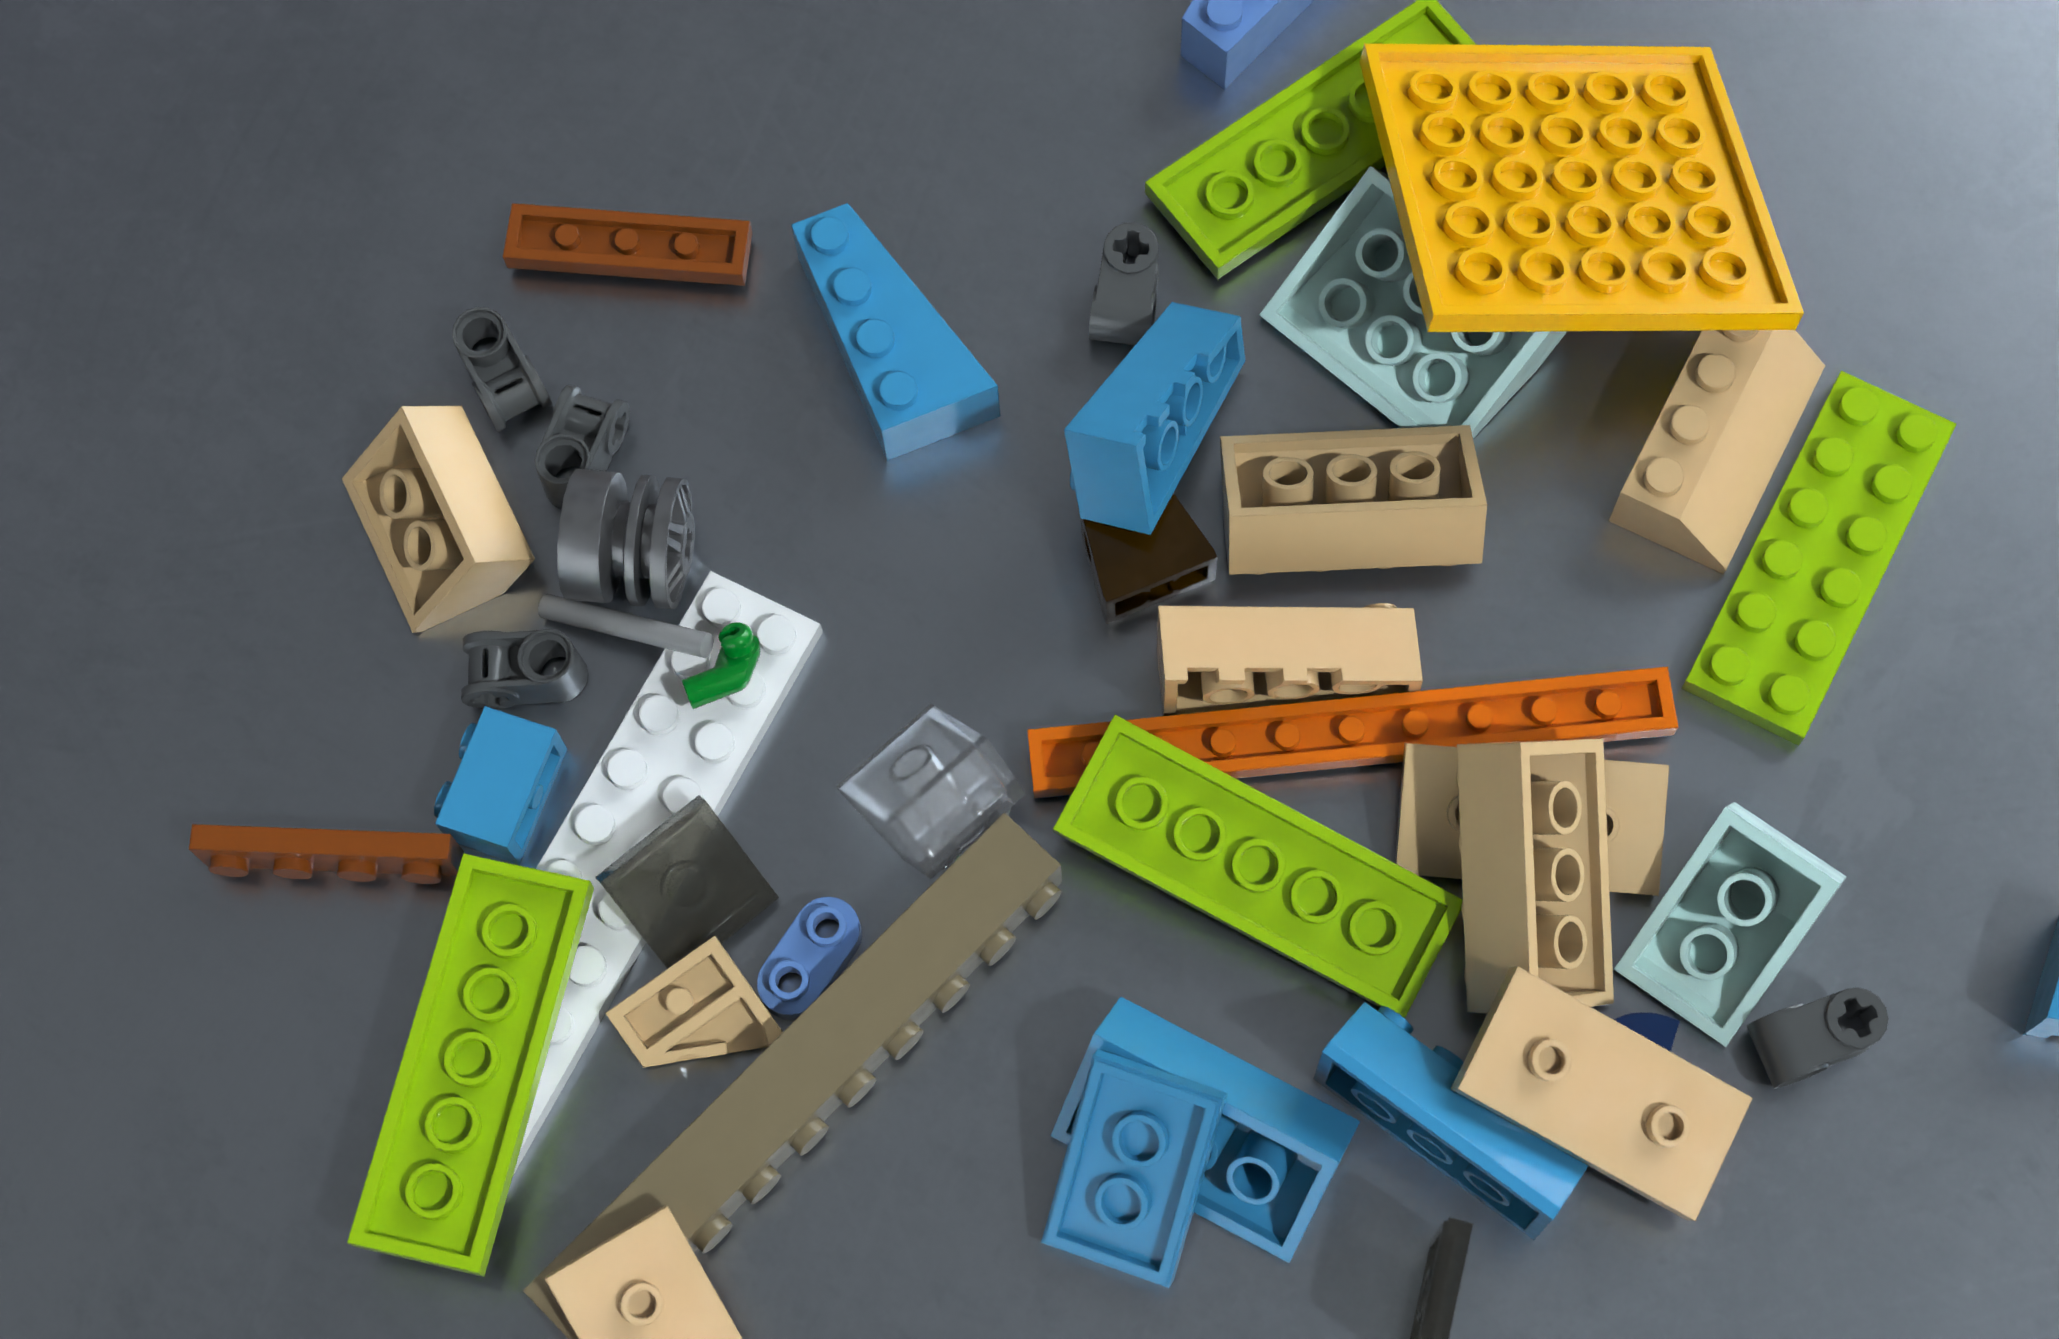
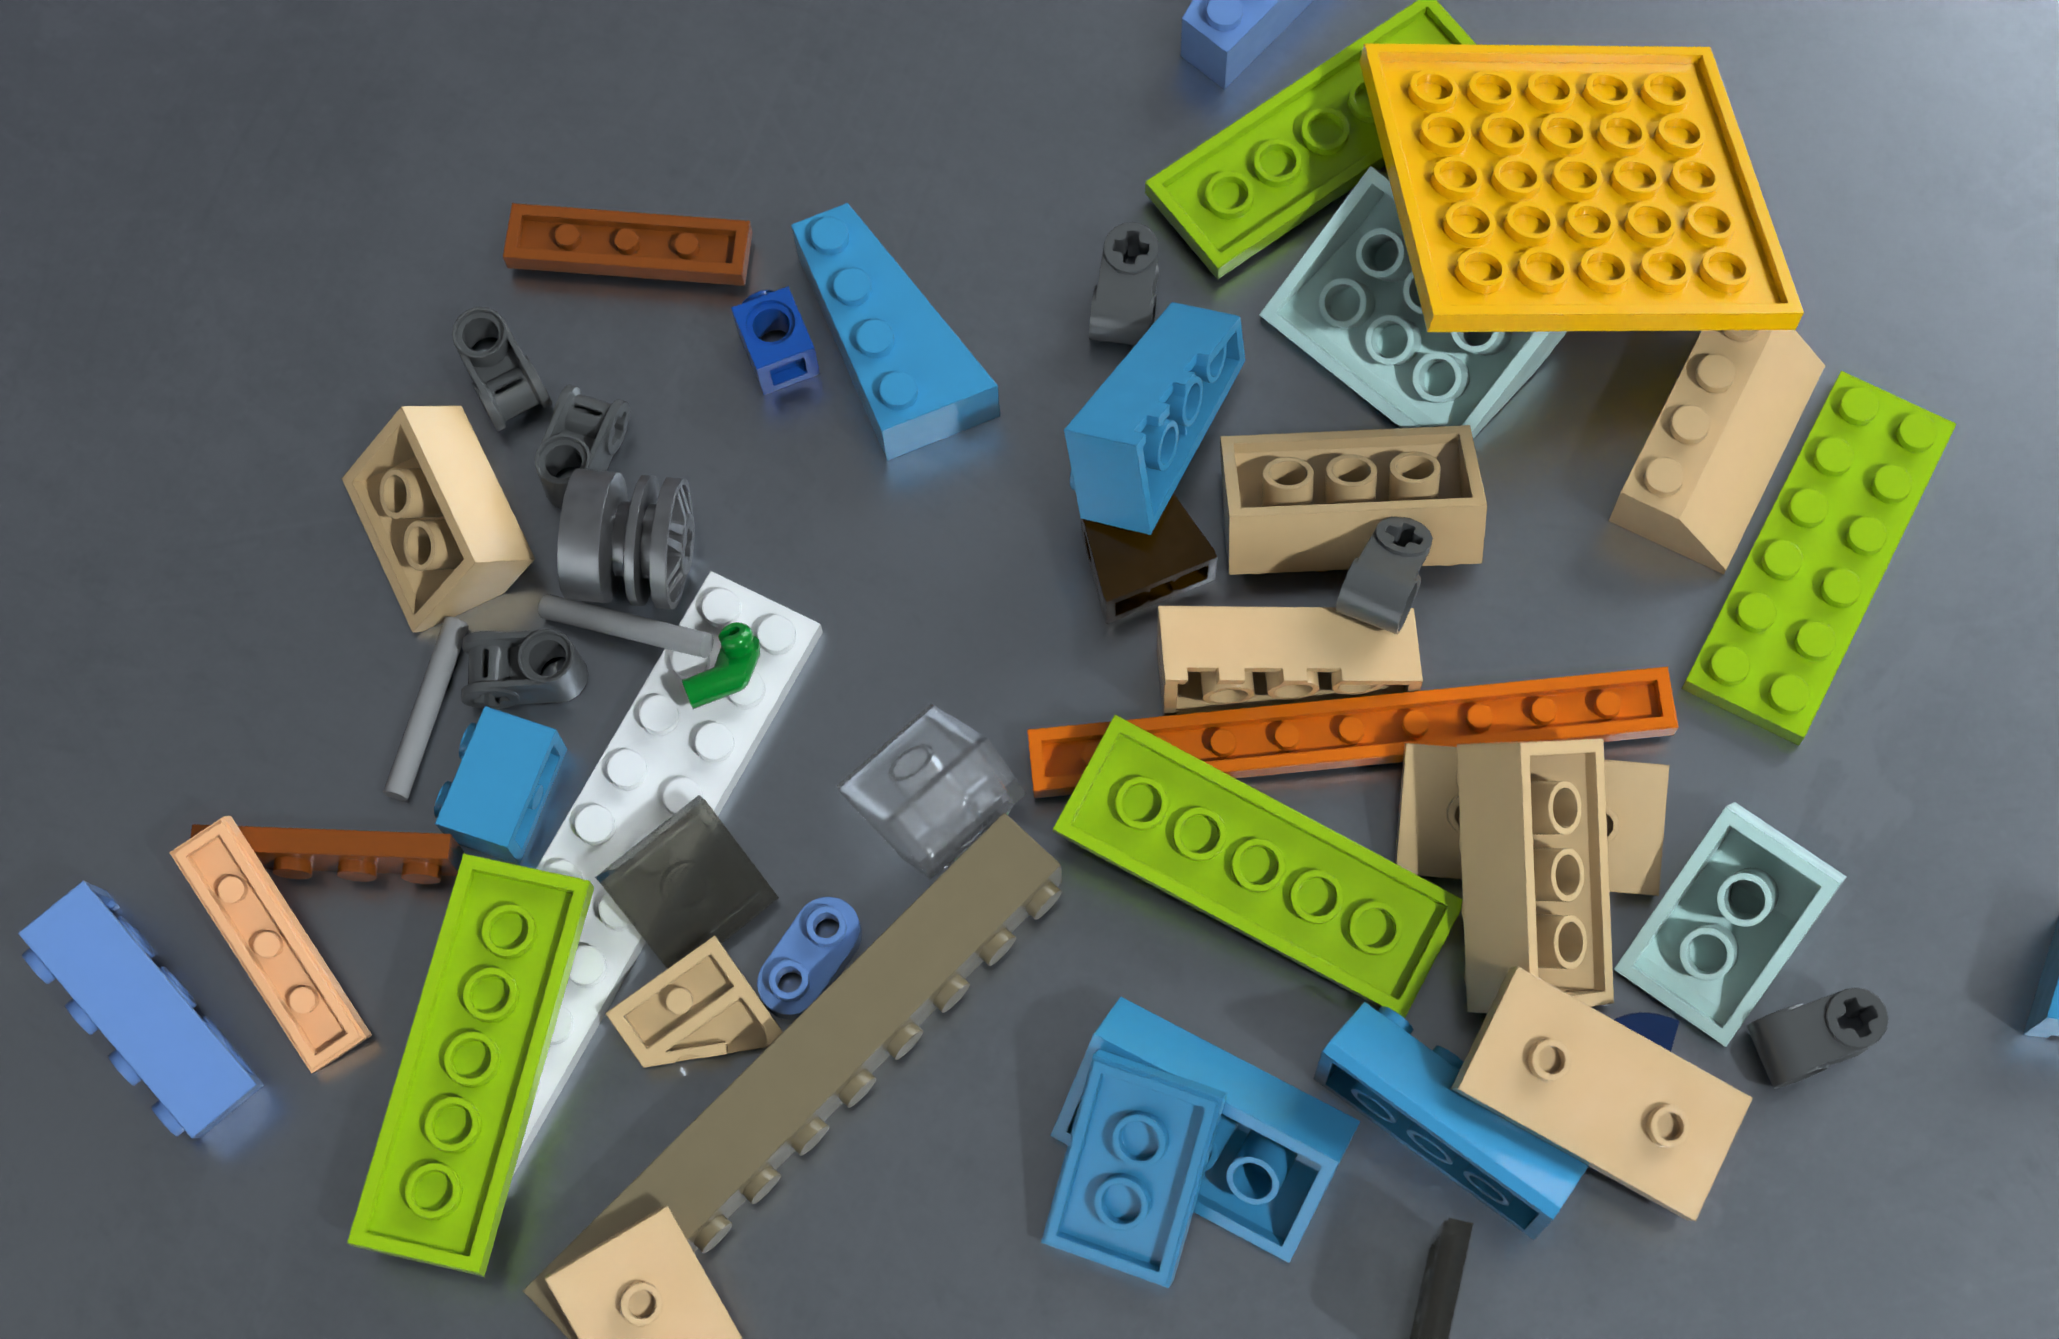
(139, 1011): none -> medium blue wedge
(270, 943): none -> light nougat tile
(425, 709): none -> light grey bar
(782, 361): none -> blue brick
(1386, 574): none -> dark grey piece

